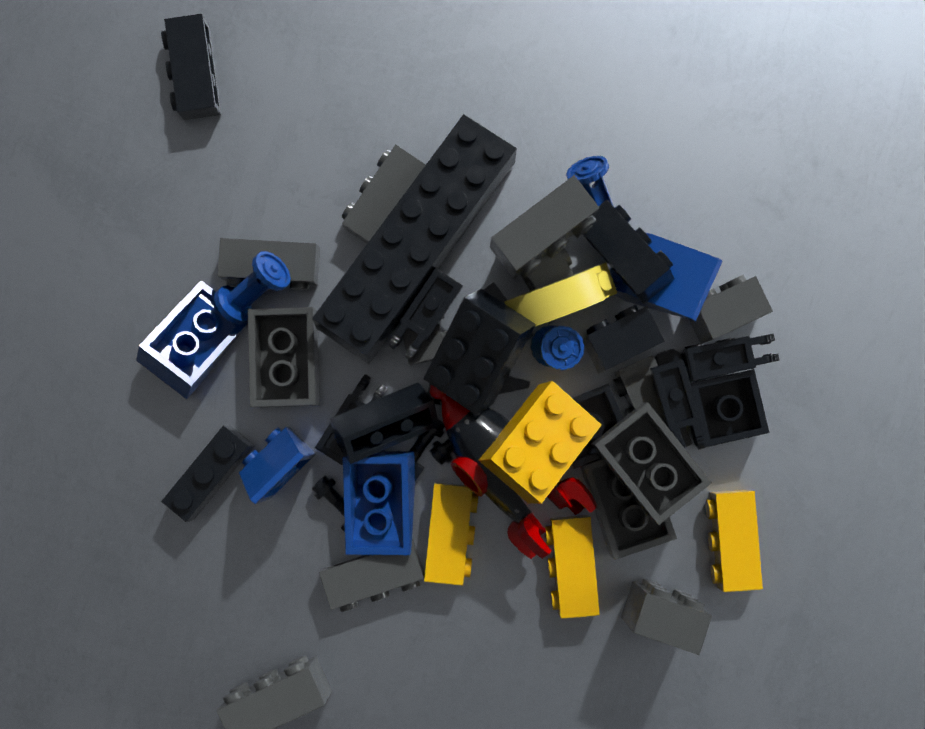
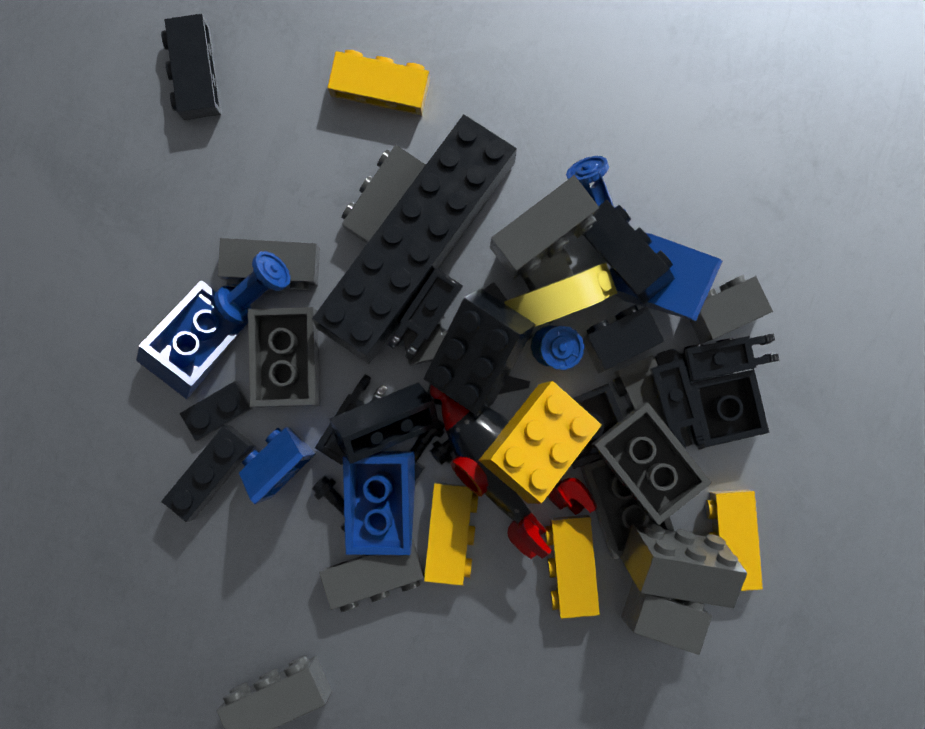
(215, 411): none -> black plate
(379, 82): none -> yellow brick
(683, 565): none -> dark grey brick

